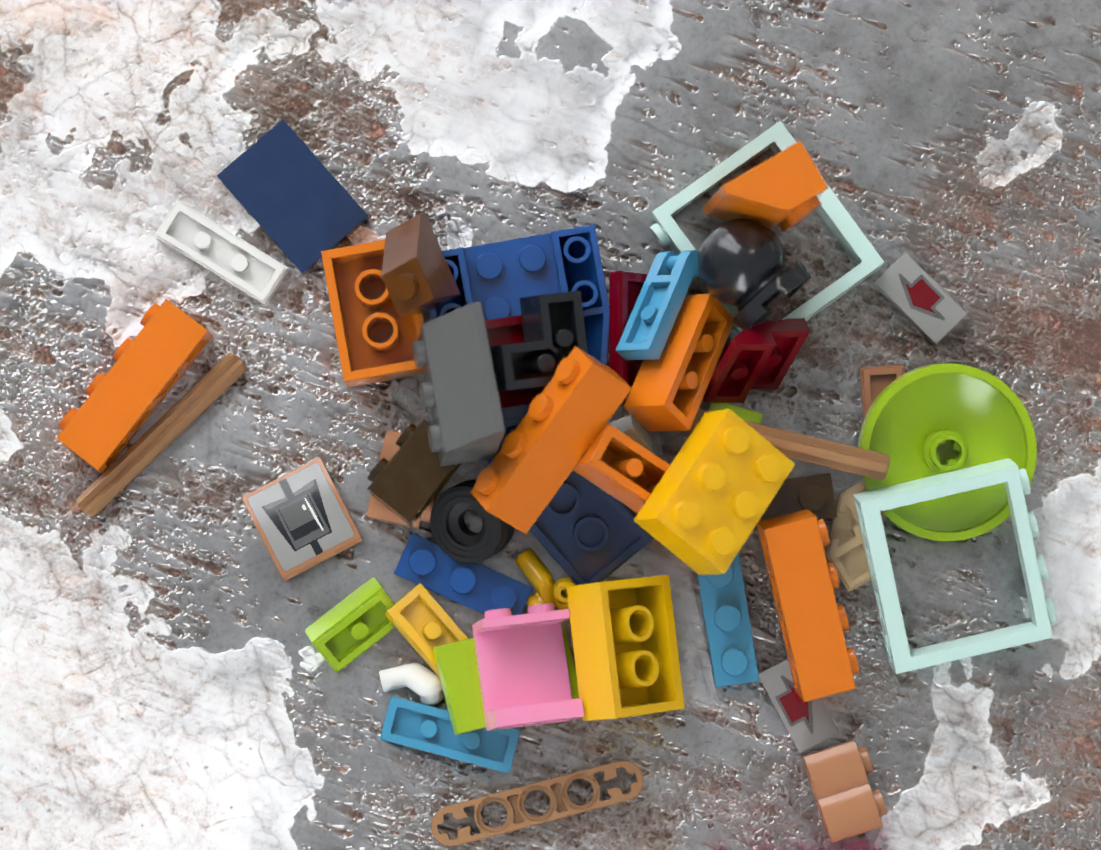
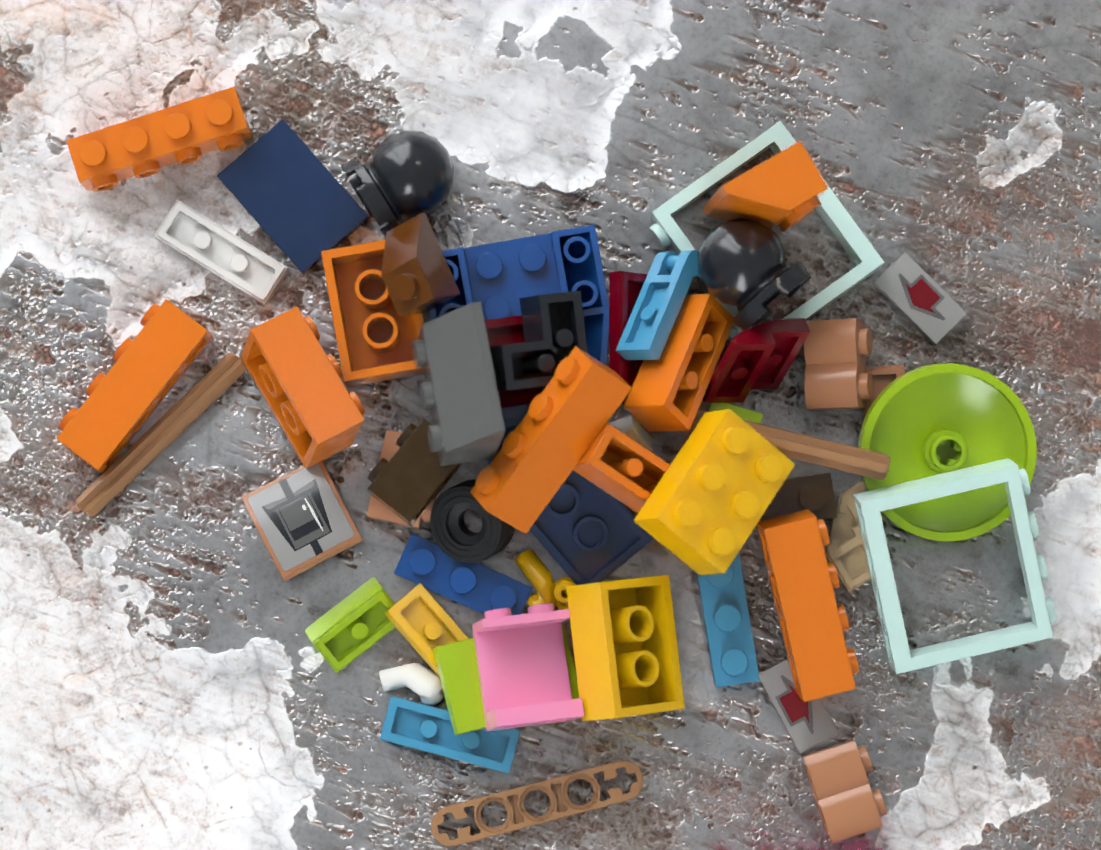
(160, 139): none -> orange brick
(303, 386): none -> orange brick
(404, 178): none -> black tile
(836, 365): none -> nougat brick

